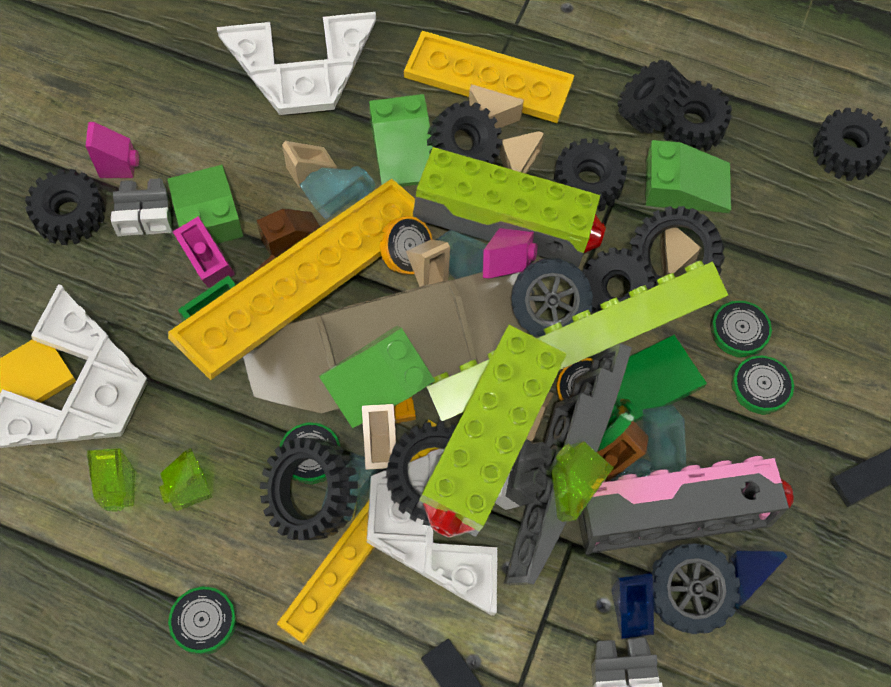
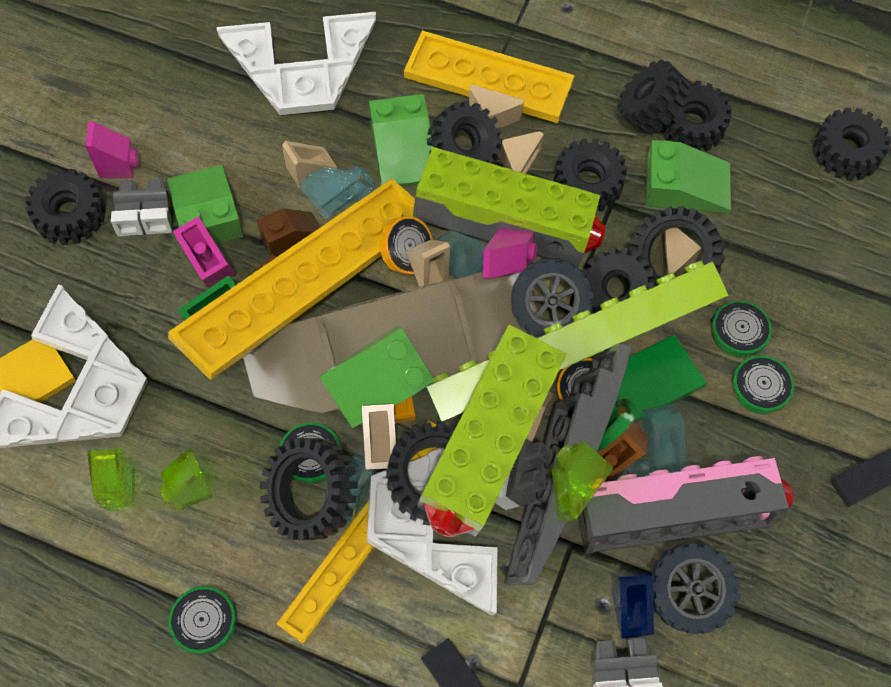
(753, 570): clear blue slope -> none

